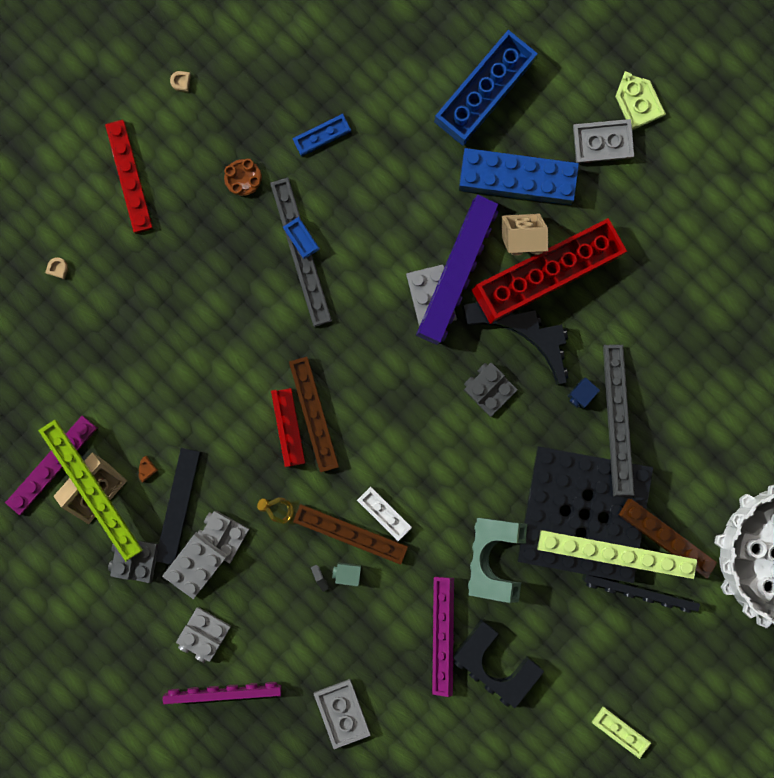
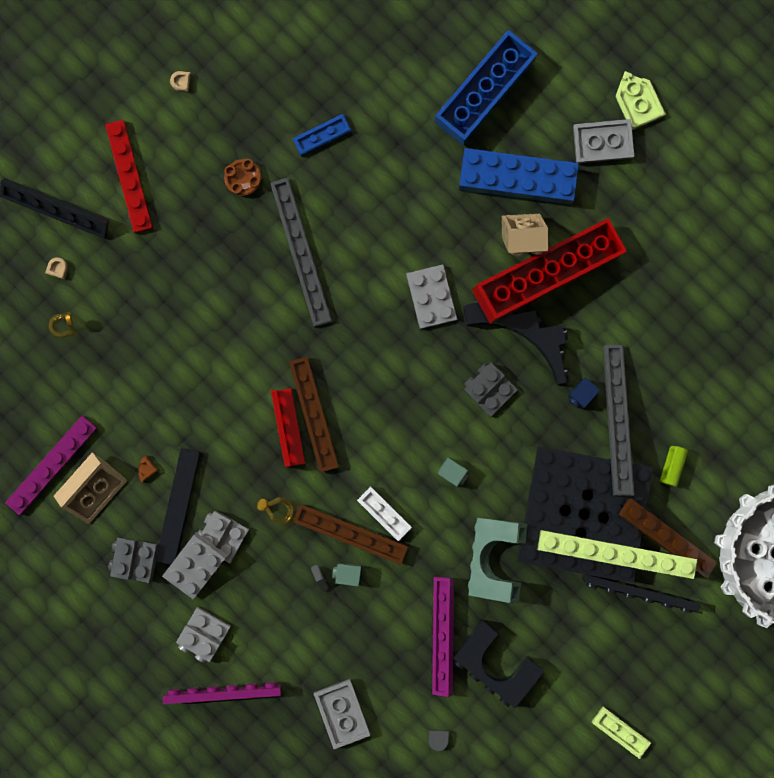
(54, 208): none -> black plate
(69, 322): none -> clear yellow piece
(90, 490): lime tile -> none
(301, 238): blue tile -> none
(438, 739): none -> dark grey tile
(453, 472): none -> sand green brick
(456, 271): dark purple brick -> none
(673, 466): none -> lime brick

